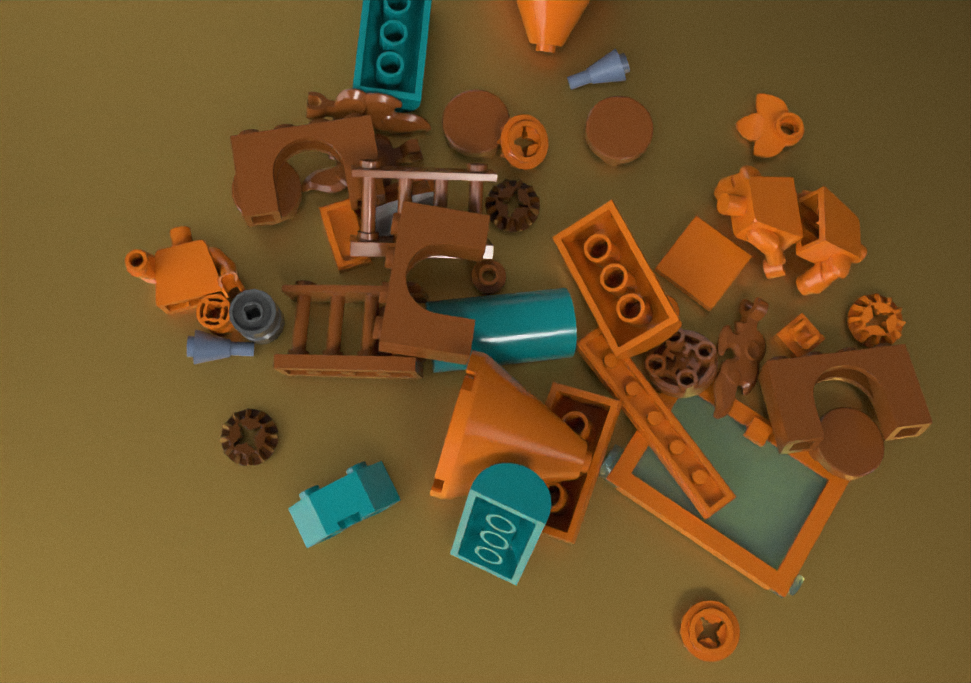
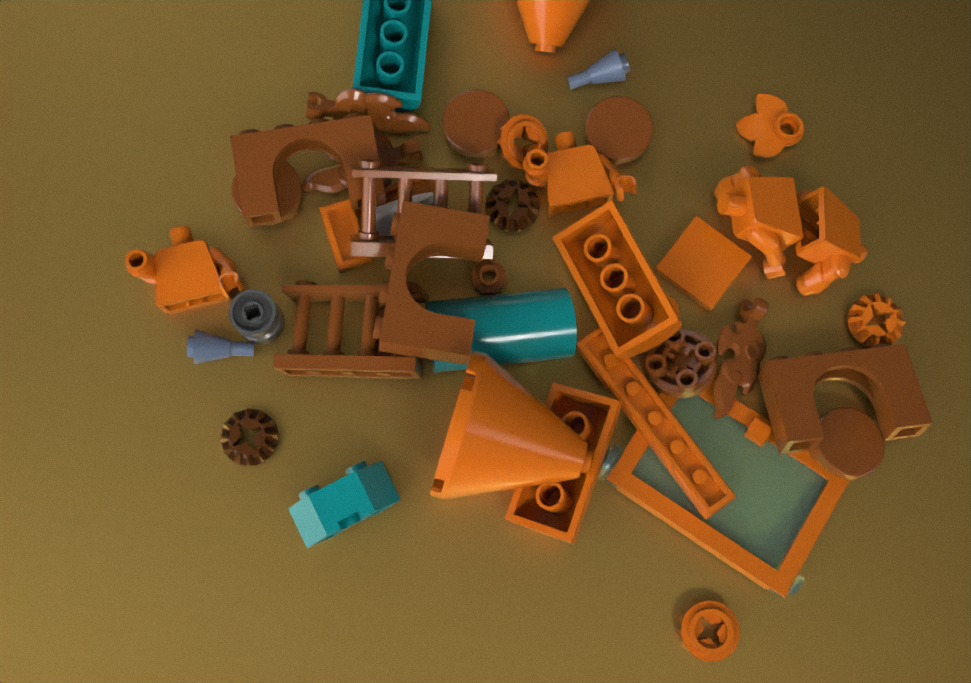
(220, 321): orange wheel -> none
(502, 520): teal brick -> none
(575, 176): none -> orange torso
(799, 337): orange tile -> none

